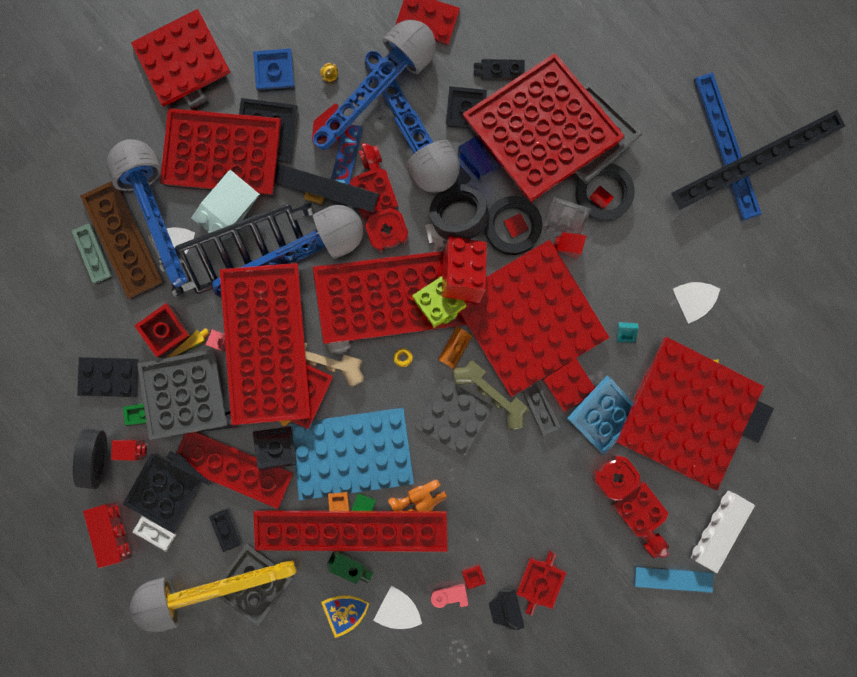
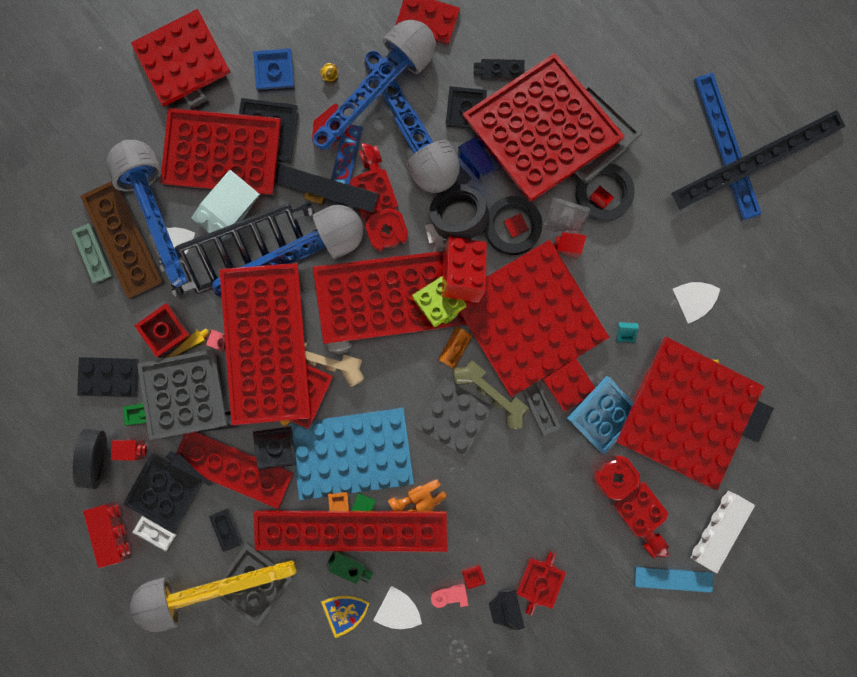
(402, 363): yellow plate -> none

